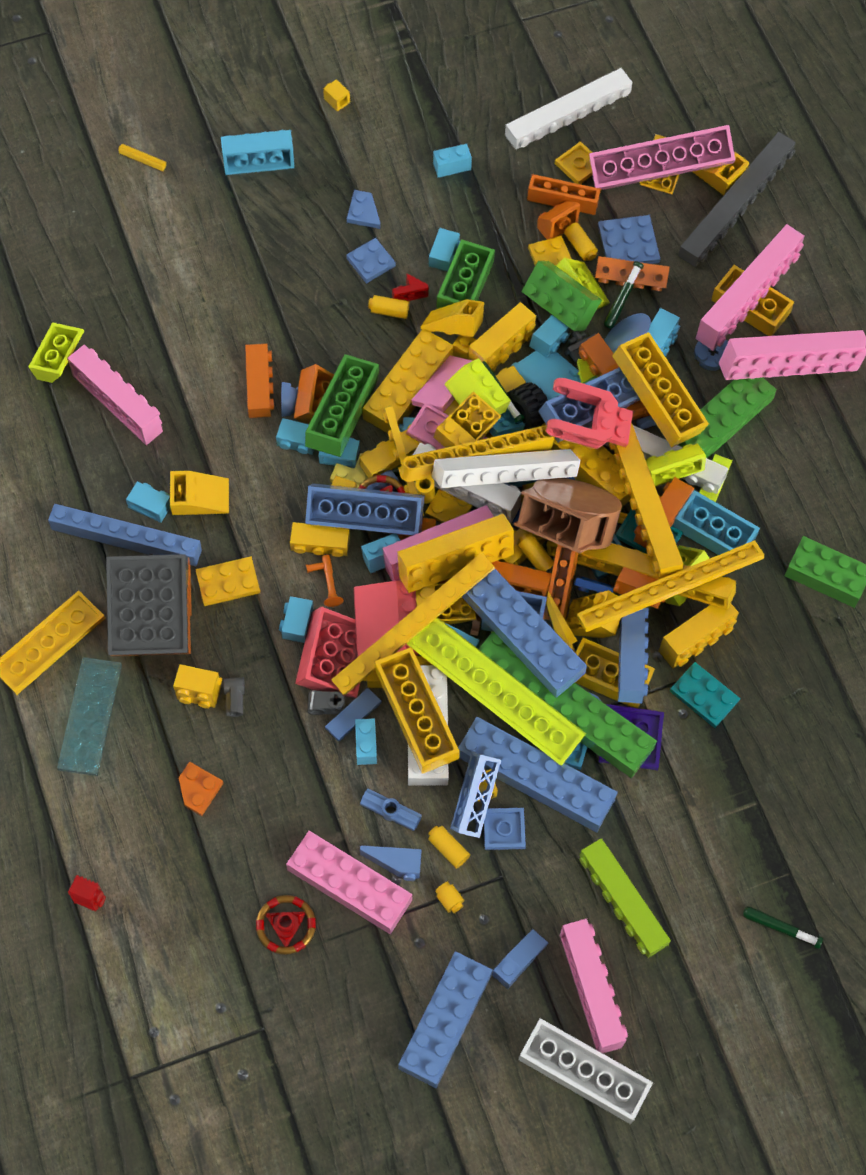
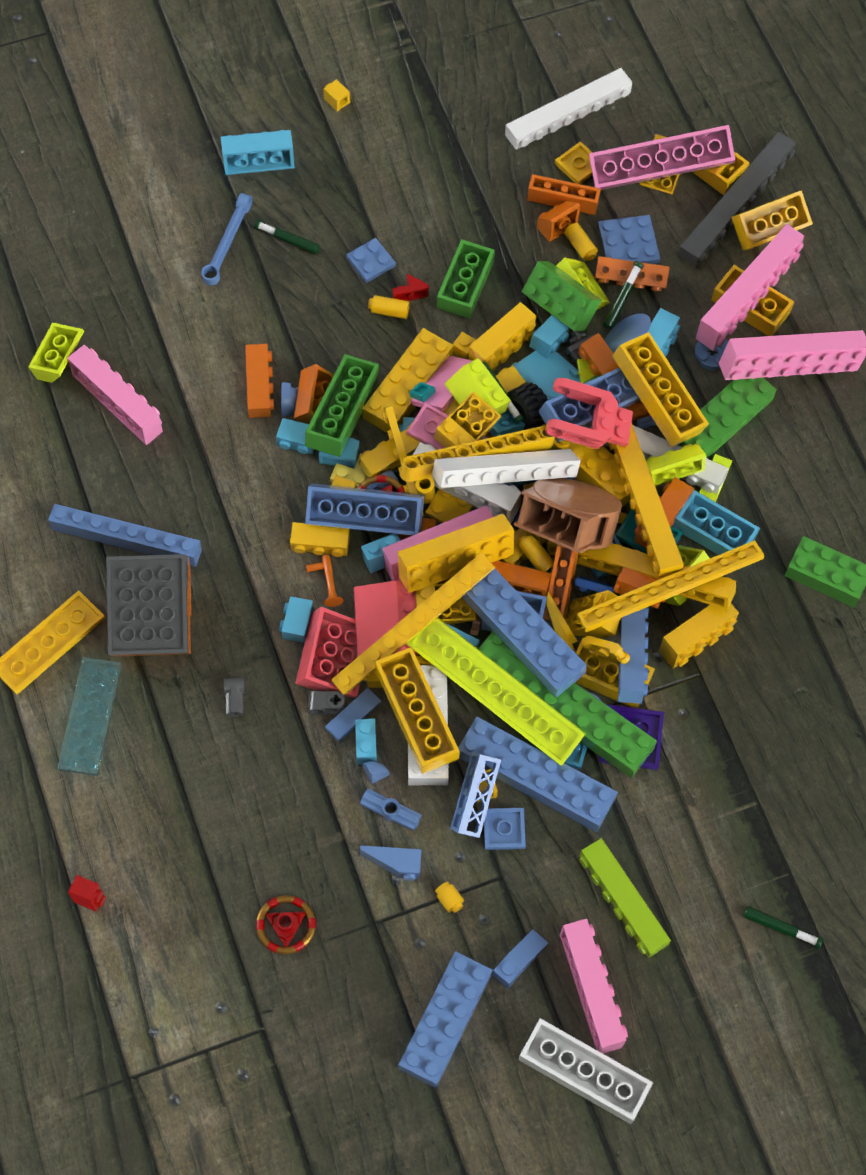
(142, 157): yellow axle -> none
(149, 501): medium azure piece -> none
(197, 686): yellow brick -> none
(198, 493): yellow slope -> none
(198, 788): orange plate -> none
(227, 581): yellow plate -> none
(242, 206): none -> medium blue piece
(300, 242): none -> dark green piece
(349, 882): bright pink brick -> none
(363, 210): medium blue wing -> none
(375, 771): none -> medium blue brick
(422, 392): none -> teal tile
(444, 249): medium azure piece -> none
(448, 846): yellow brick -> none
(452, 160): medium azure brick -> none
(458, 318): yellow slope -> none
(549, 250): yellow plate -> none
(605, 649): none -> yellow plate
(704, 694): teal plate -> none
(767, 220): none -> yellow brick

